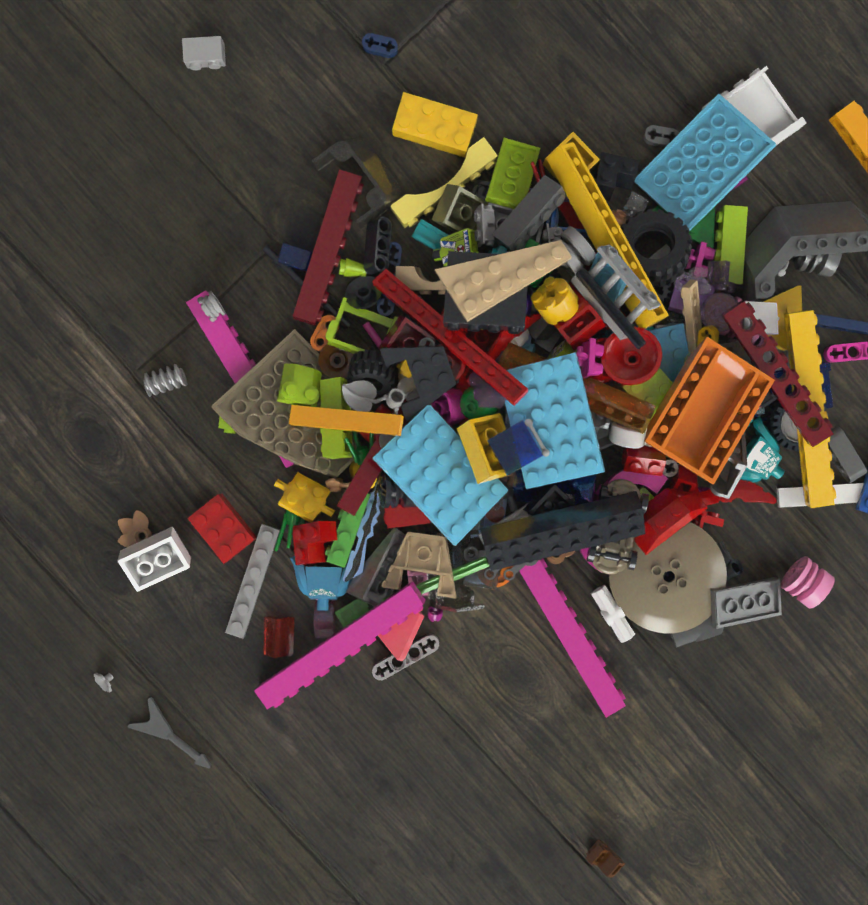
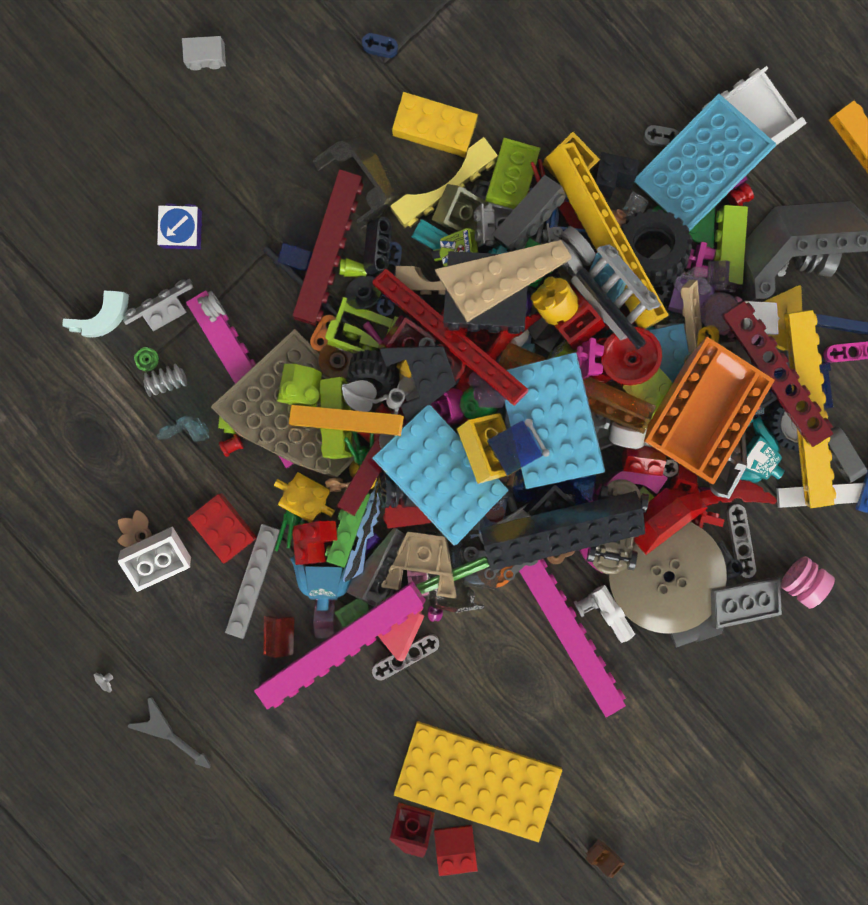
(108, 318): none -> light aqua arch
(144, 353): none -> bright green plate
(162, 308): none -> light grey bracket
(179, 226): none -> piece
(196, 429): none -> clear light blue bracket
(231, 445): none -> red bush
(366, 341): none -> lime slope
(371, 542): none -> dark purple pin
(412, 829): none -> dark red slope
(455, 850): none -> red slope
(477, 781): none -> yellow plate
(585, 605): none -> light grey bush
(742, 194): none -> red wheel
(745, 539): none -> light grey beam

